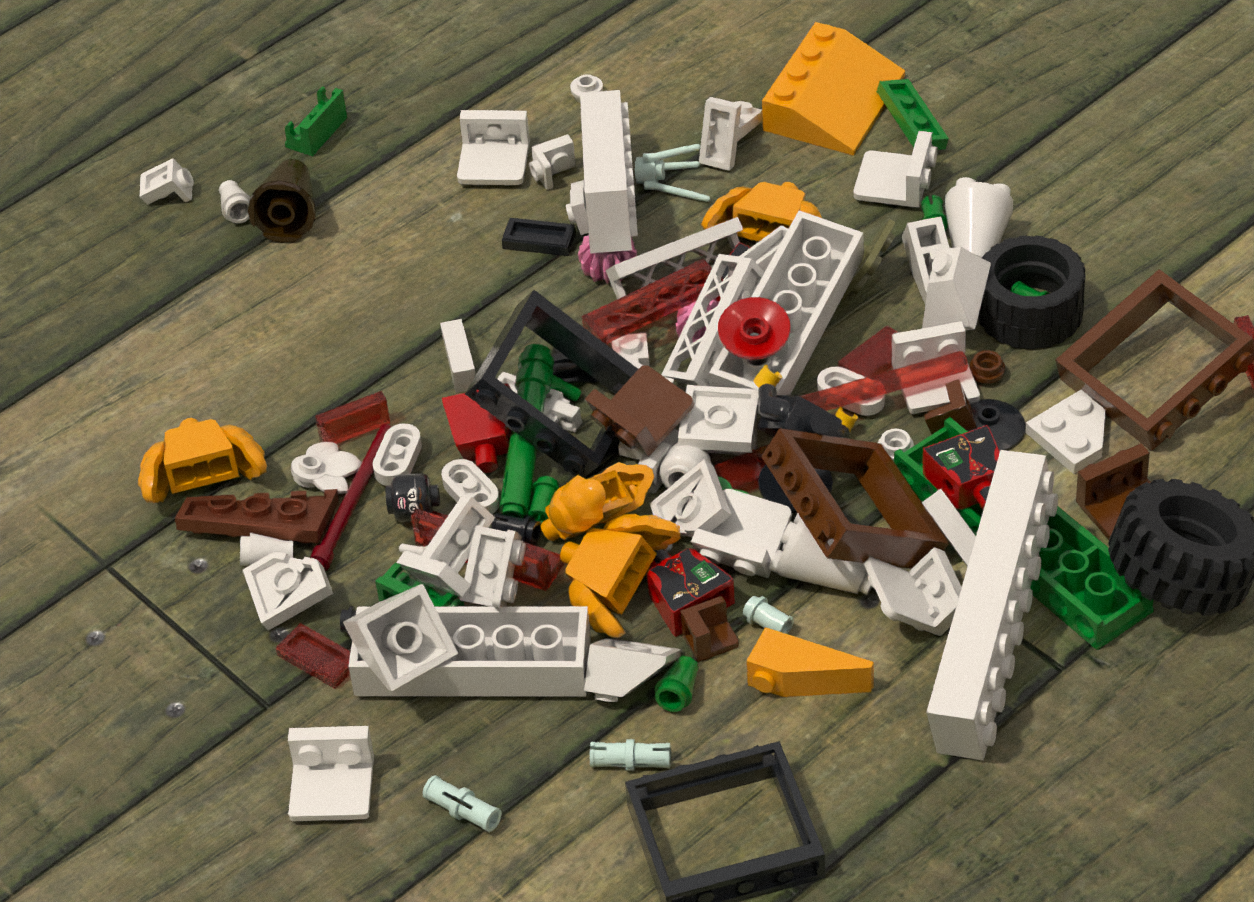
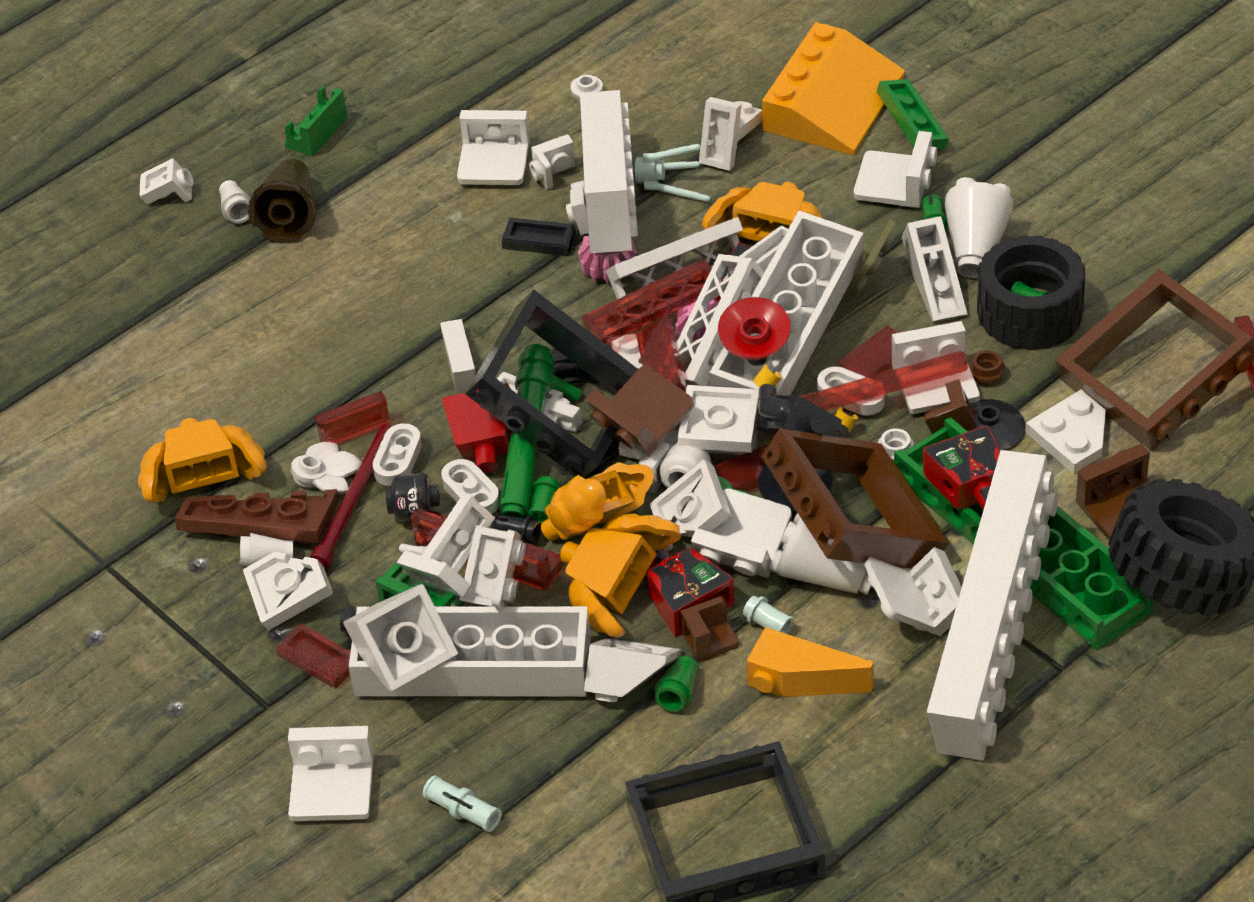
(630, 755): light aqua pin -> none
(660, 351): none -> clear red tile
(951, 524): white piece -> none
(955, 288): white slope -> none

